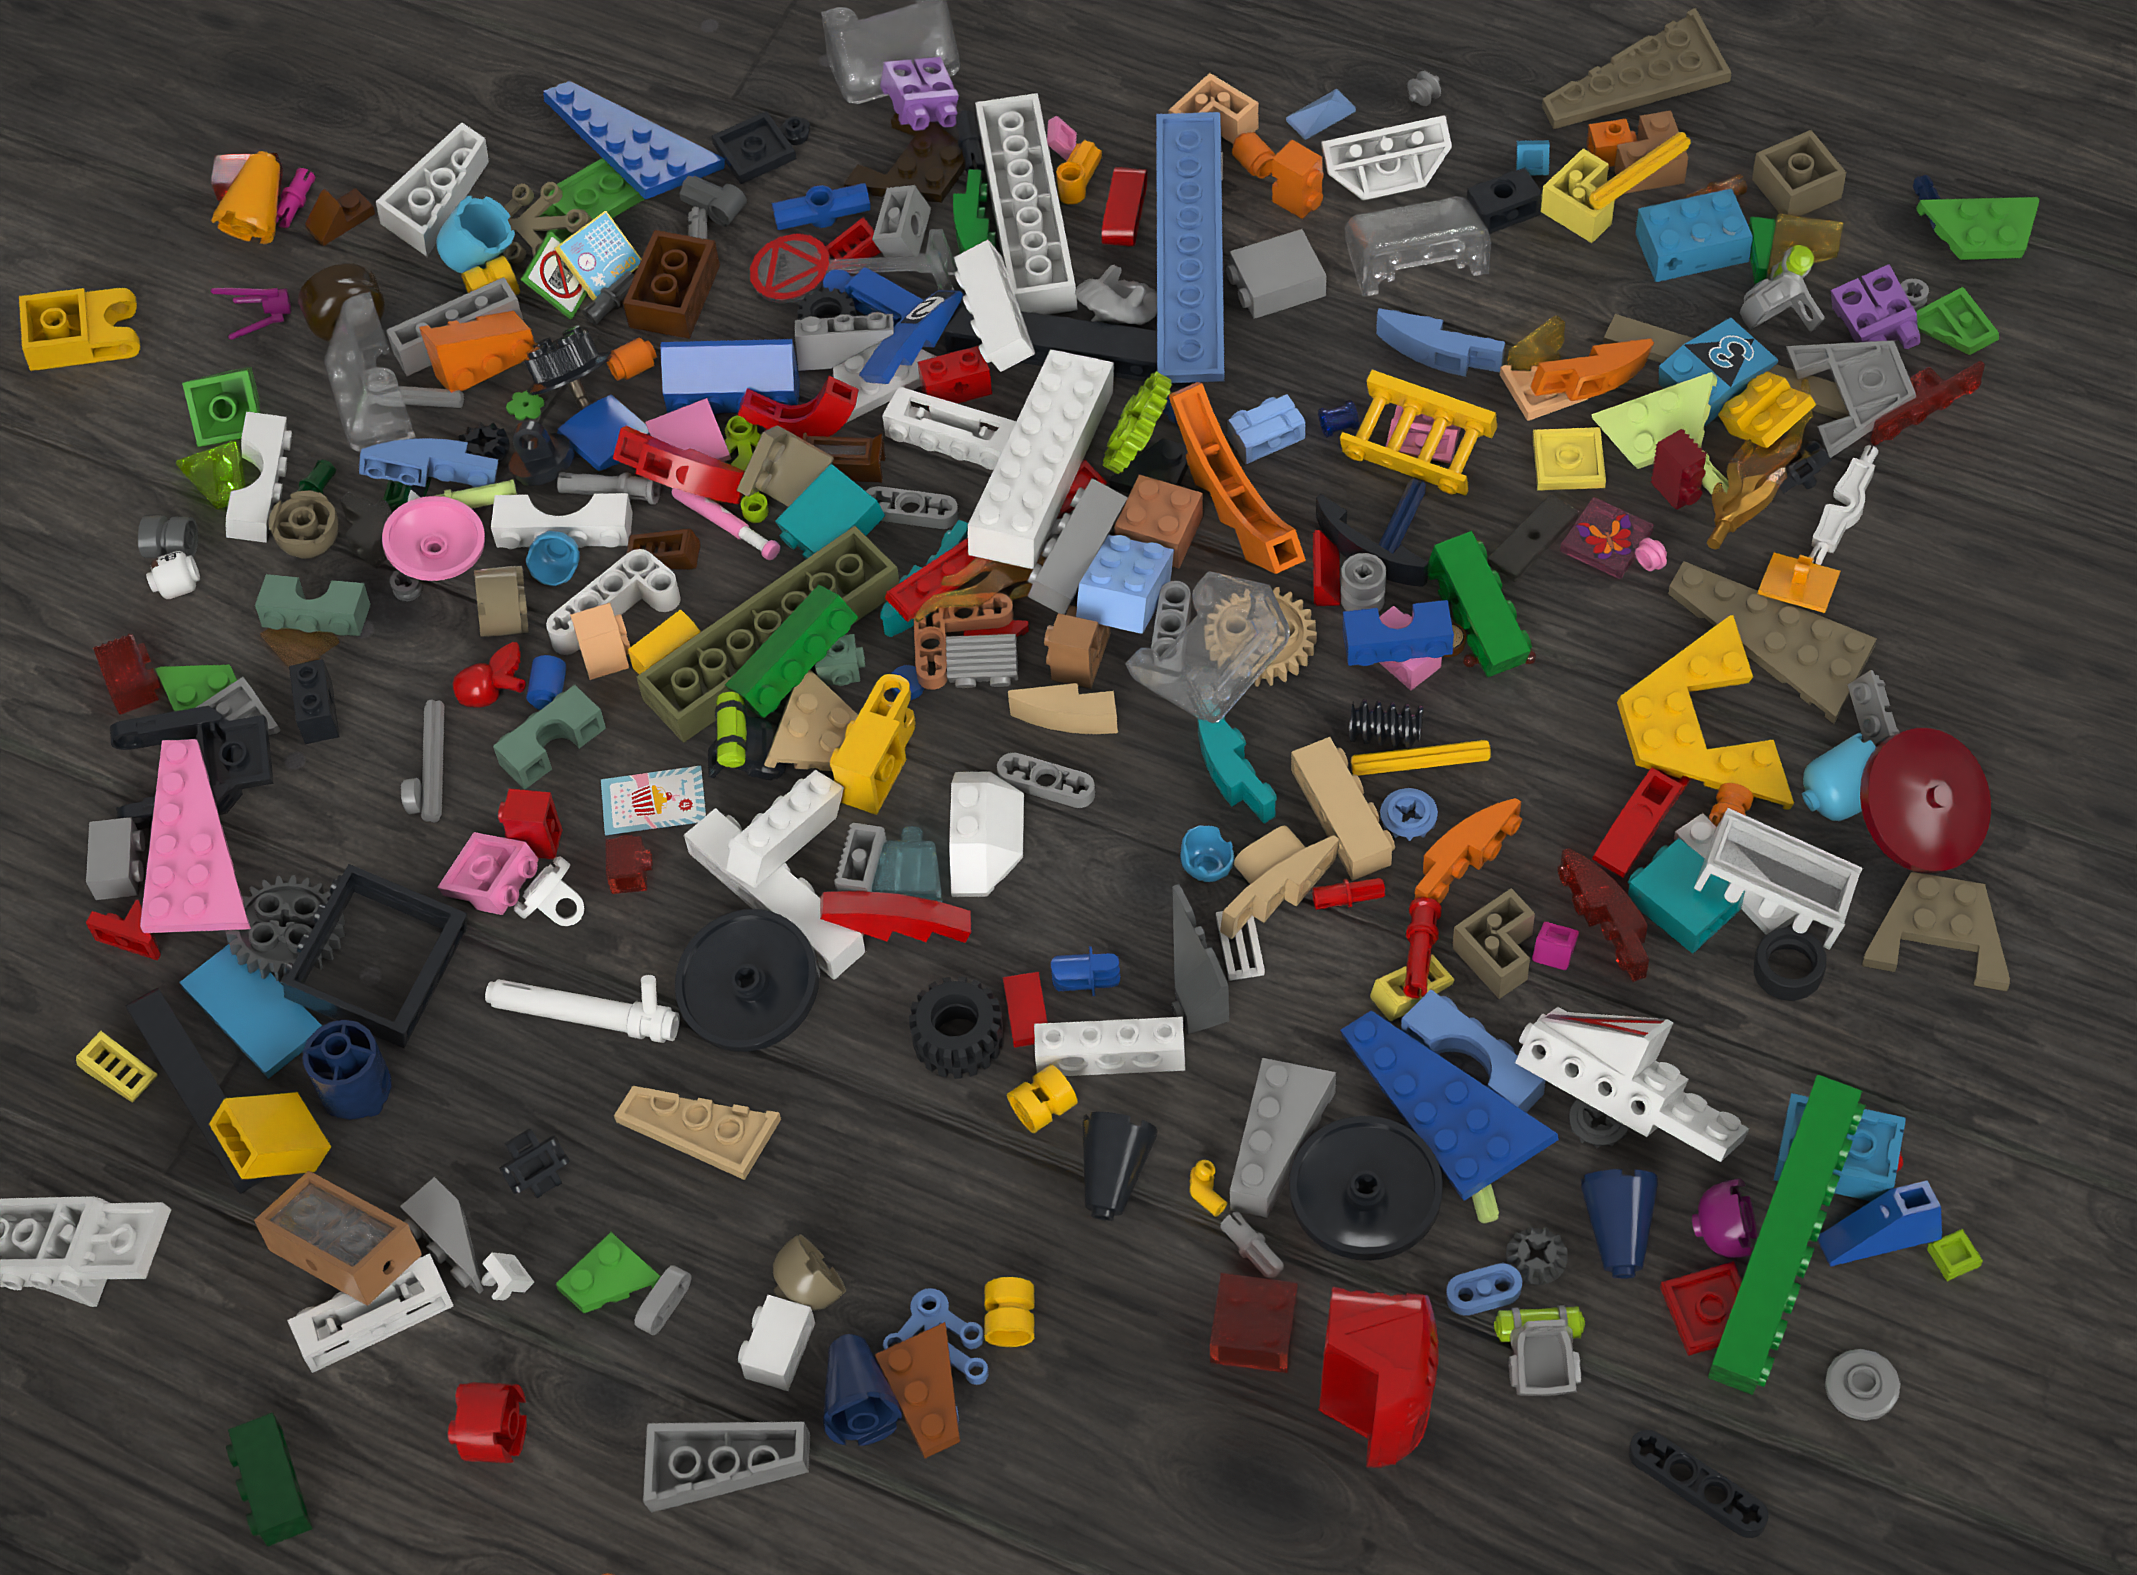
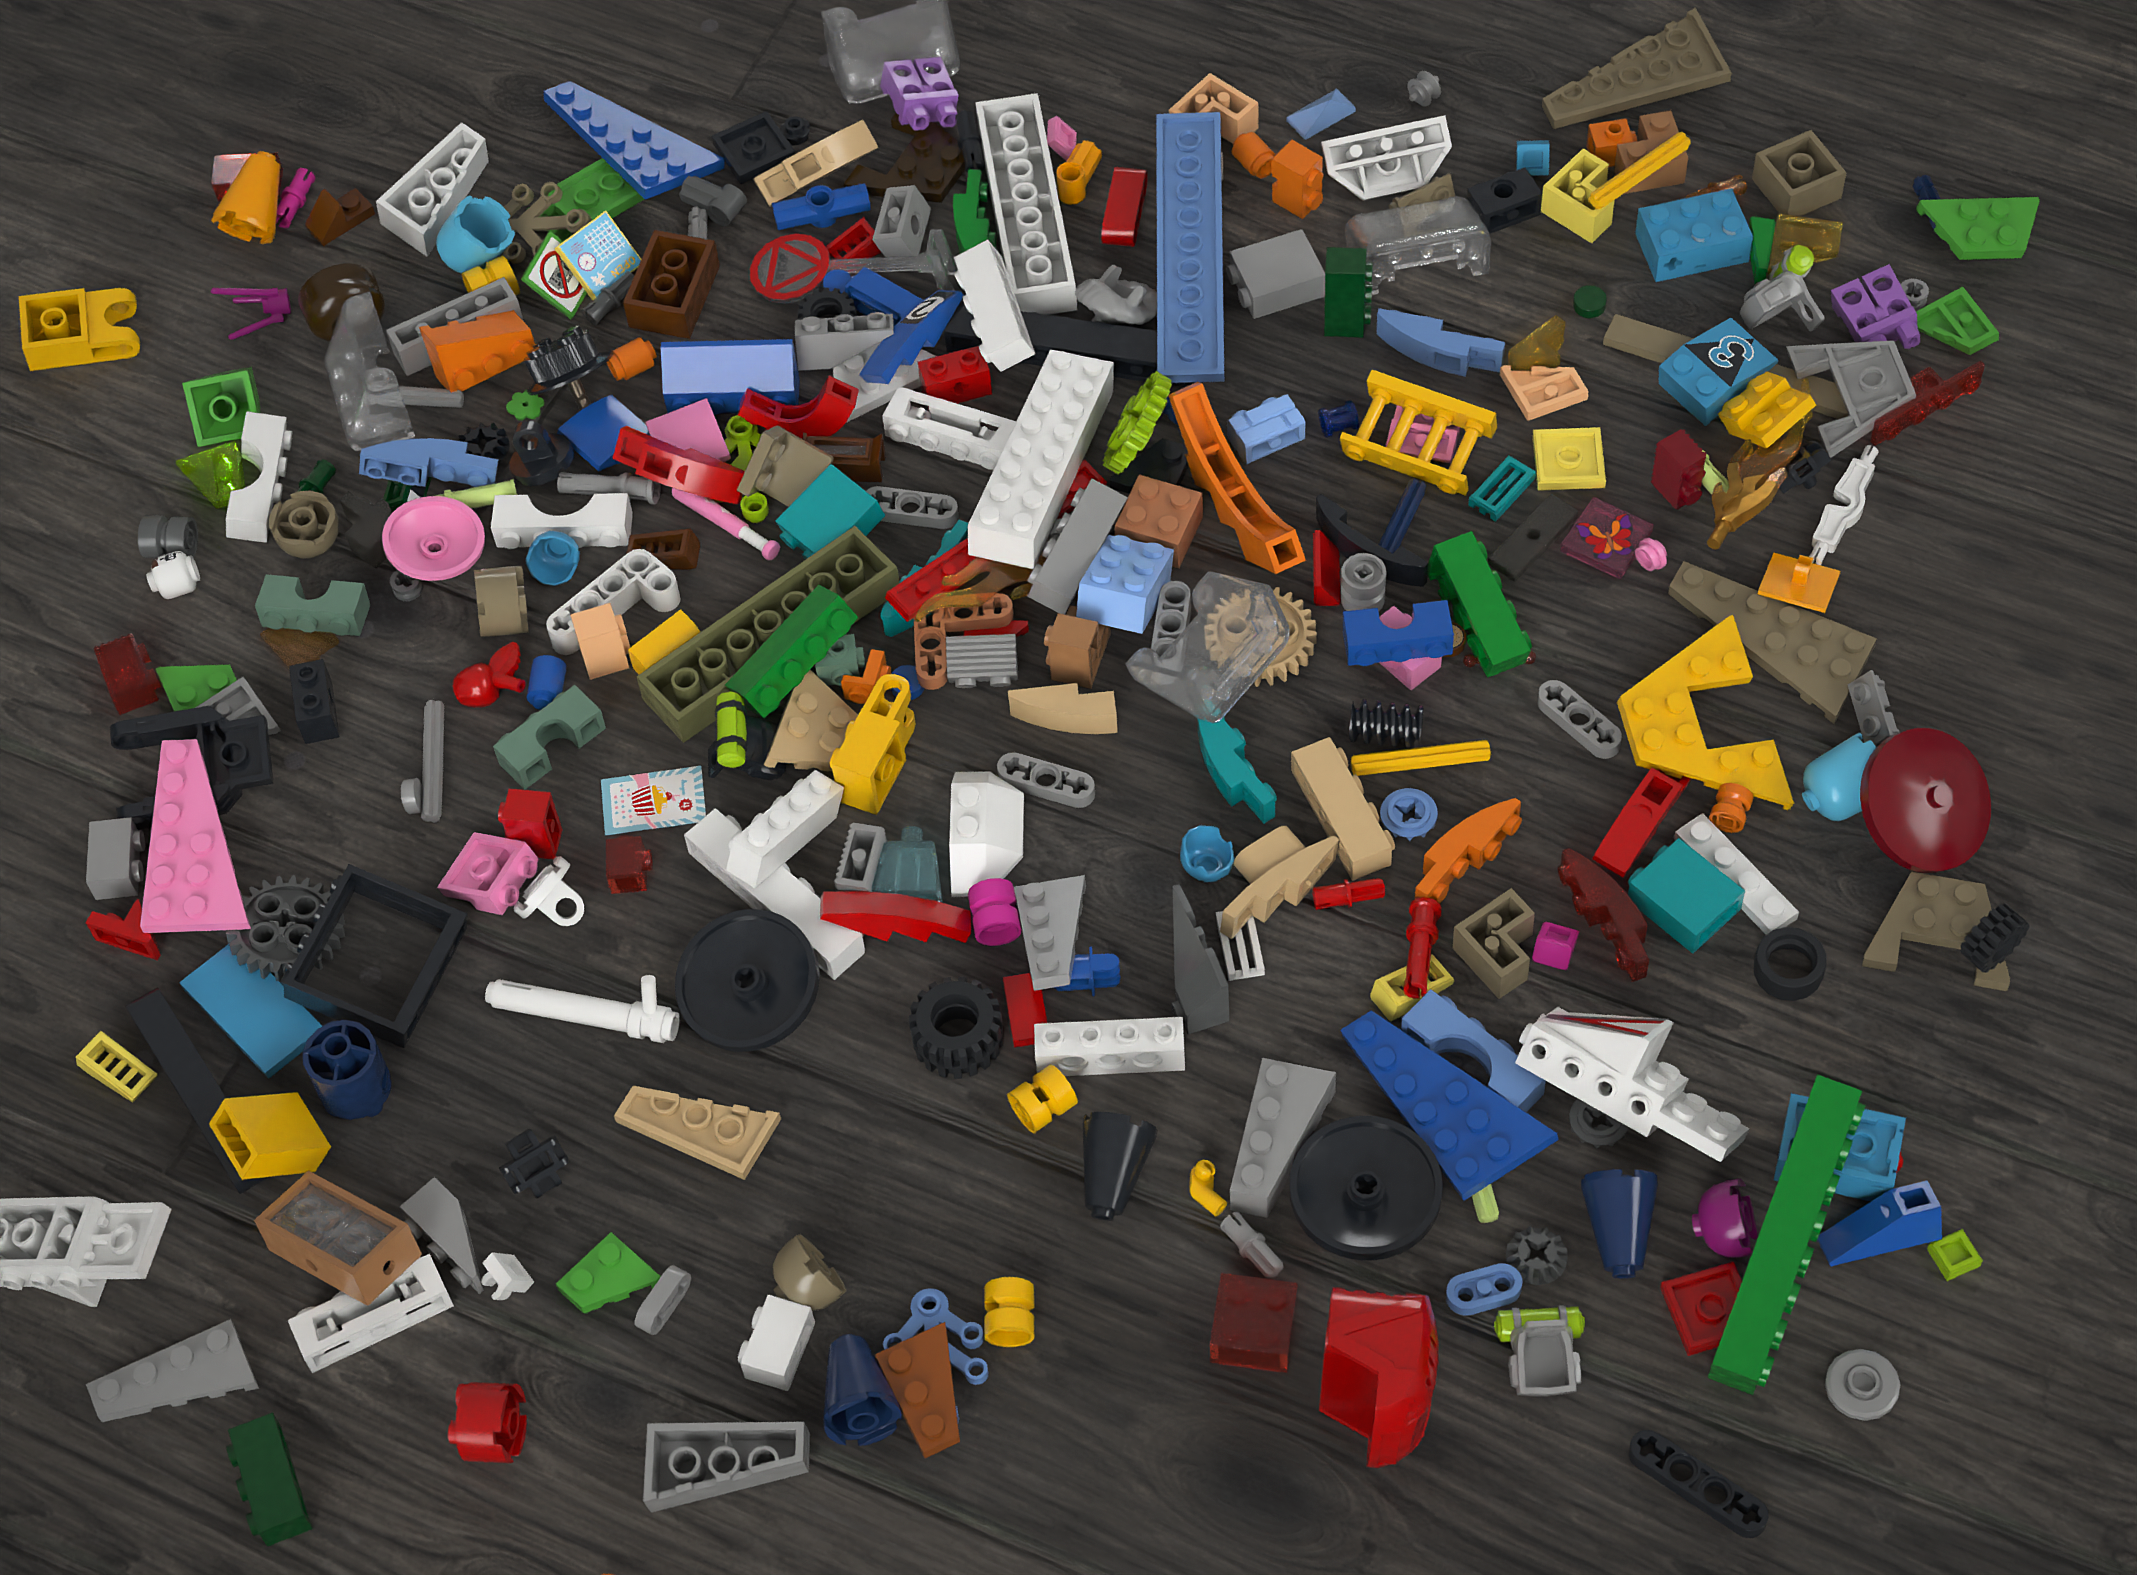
(188, 1370): none -> light grey wing
(815, 162): none -> tan slope
(858, 688): none -> orange bracket
(994, 912): none -> dark pink wheel
(1050, 928): none -> light grey wing
(1347, 292): none -> dark green brick
(1438, 189): none -> dark tan hinge
(1487, 506): none -> teal tile
(1582, 733): none -> light grey beam
(1589, 301): none -> dark green tile
(1594, 375): orange slope -> none
(1648, 419): yellowish green wing -> none
(1782, 872): white window -> none
(1994, 937): none -> black tyre

